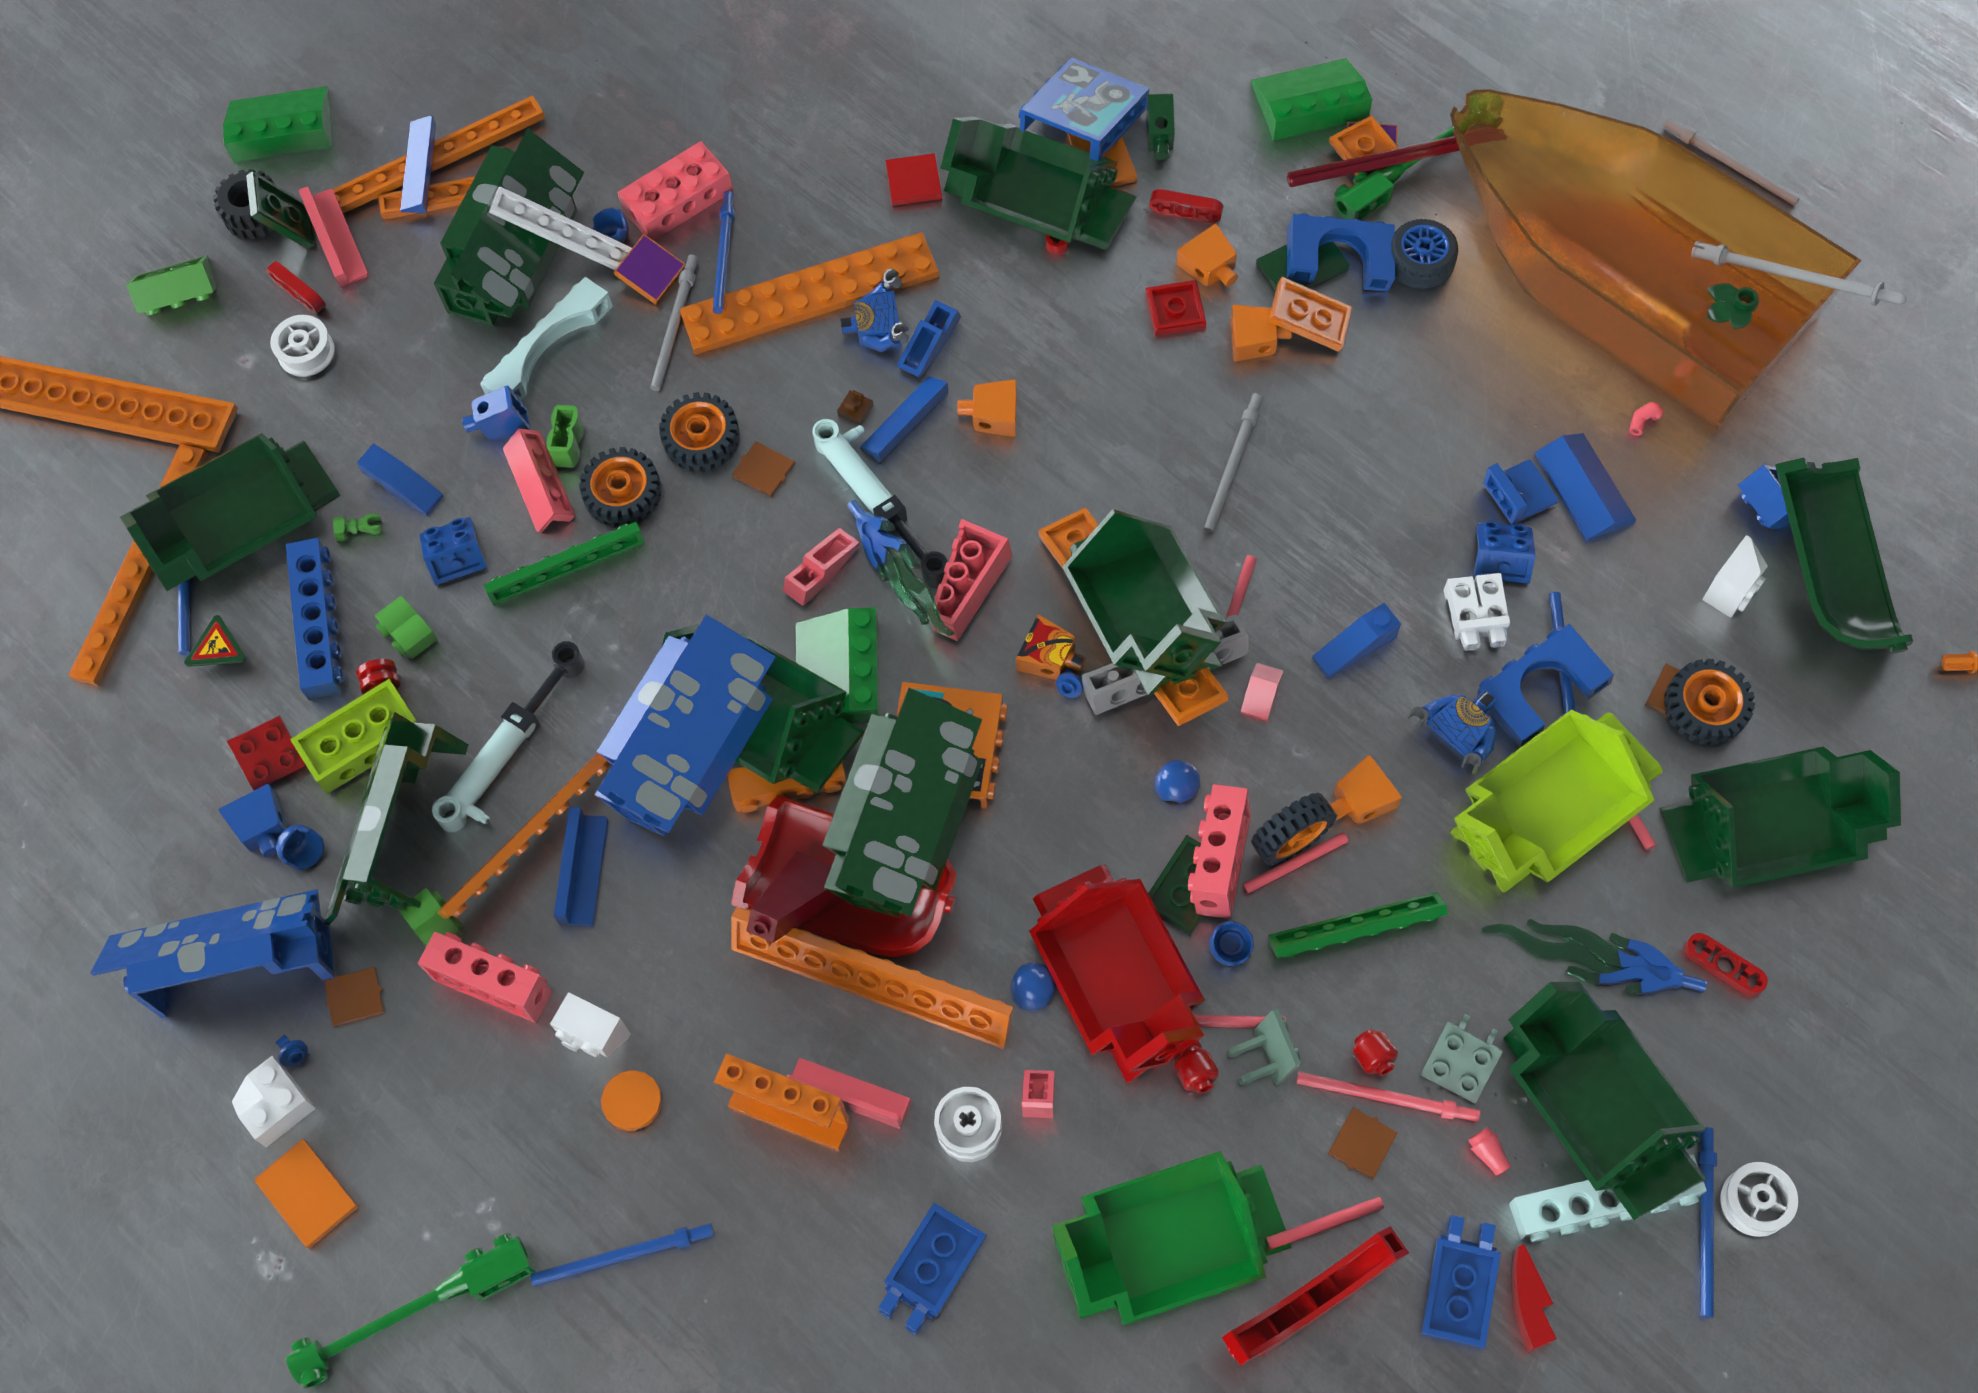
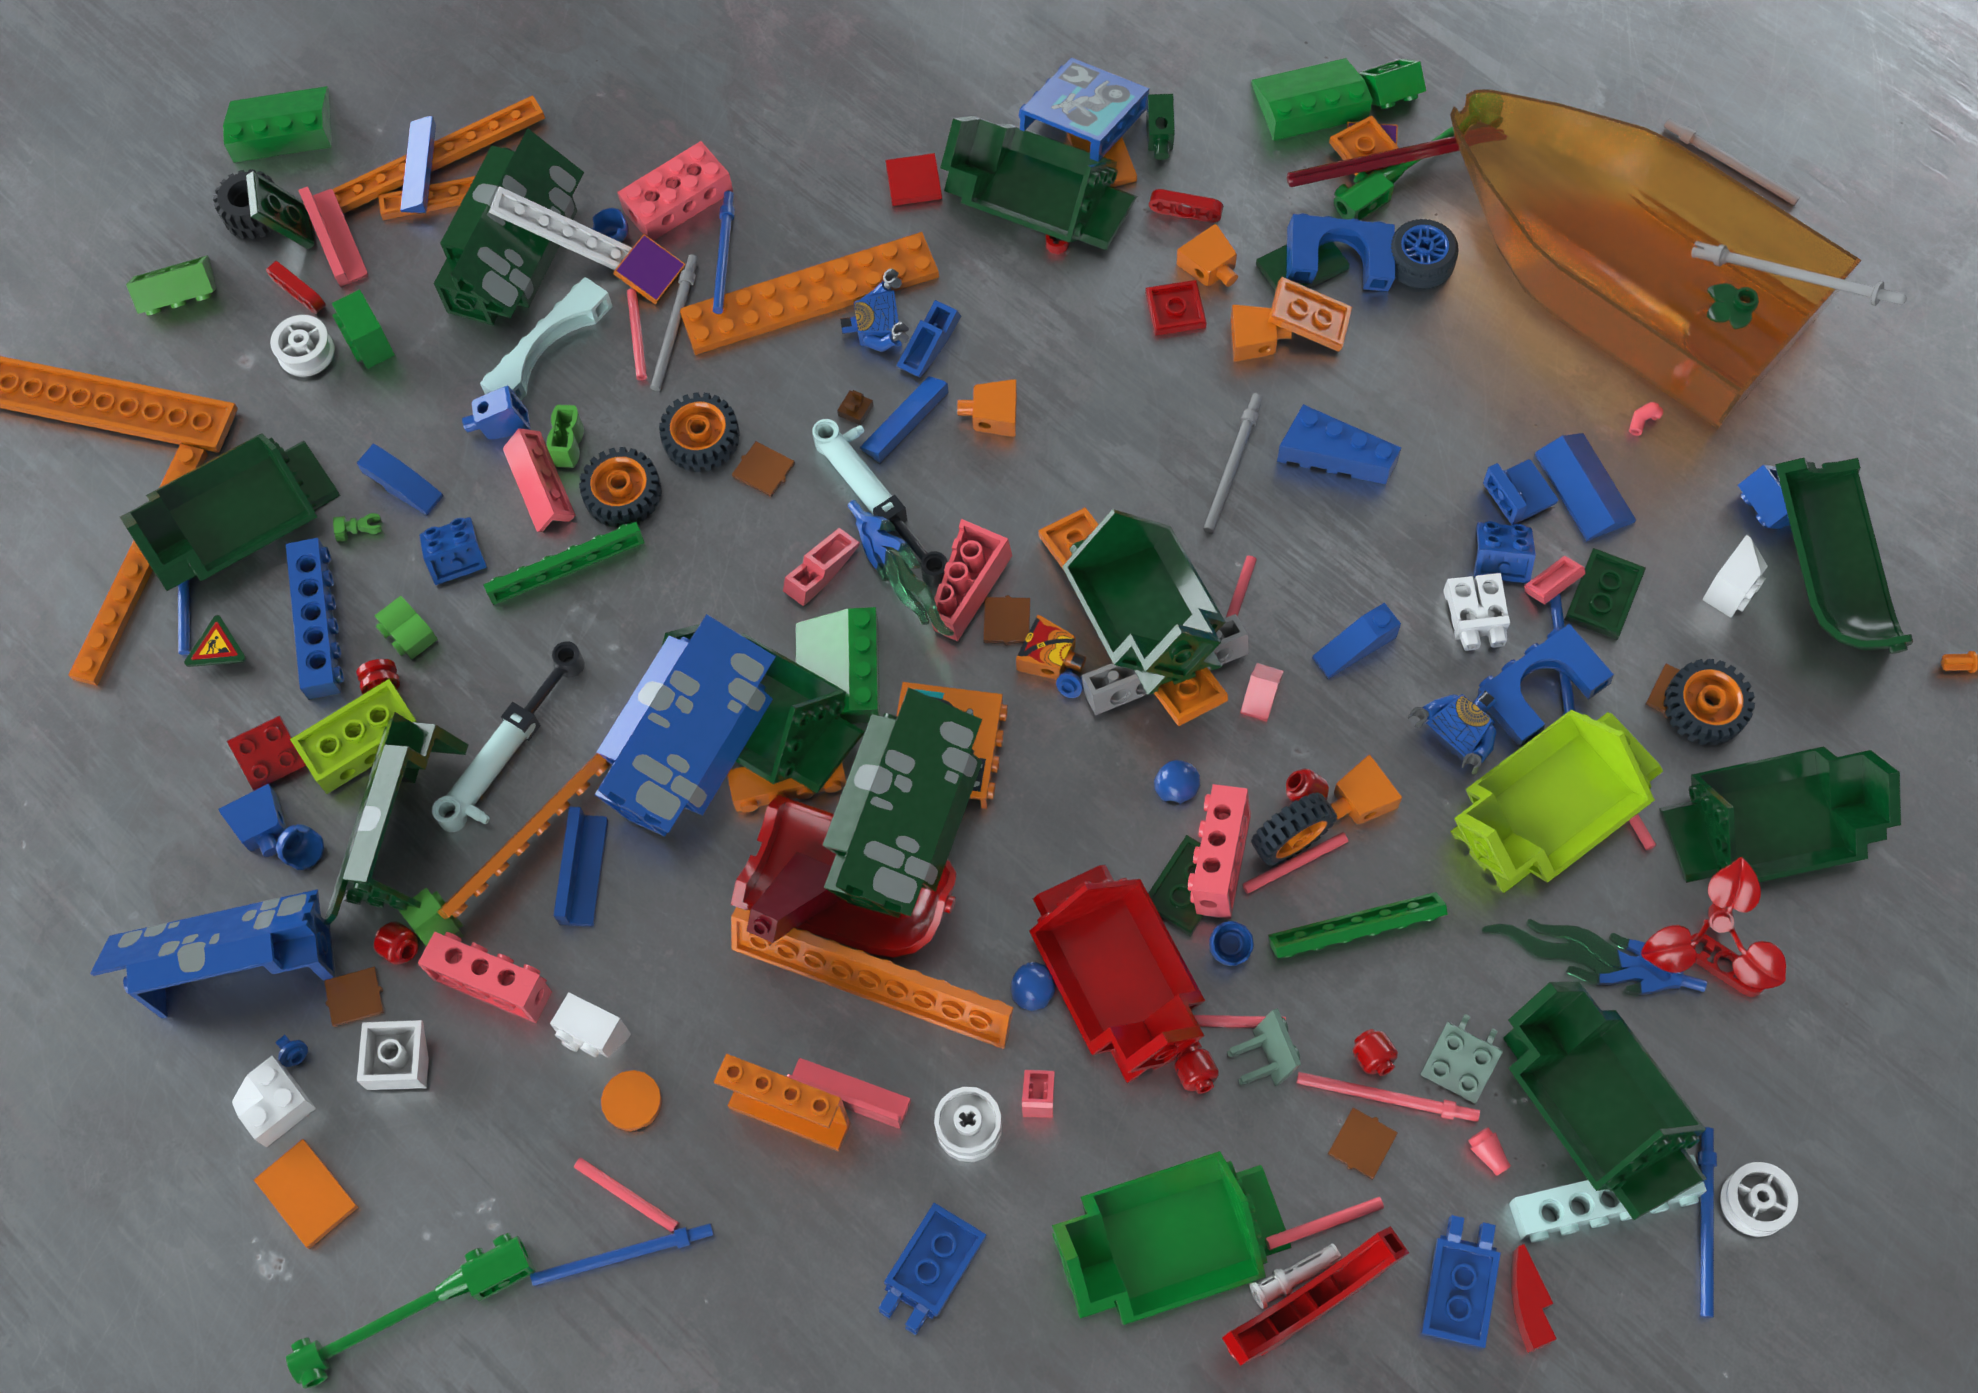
(361, 329): none -> green brick
(393, 1055): none -> white slope
(396, 943): none -> red head
(626, 1195): none -> coral piece
(636, 332): none -> coral piece
(1006, 619): none -> dark orange piece
(1283, 1281): none -> white pin
(1305, 782): none -> red head
(1338, 447): none -> blue wedge
(1394, 82): none -> green slope
(1554, 579): none -> coral tile
(1605, 593): none -> dark green tile
(1730, 888): none -> red plant

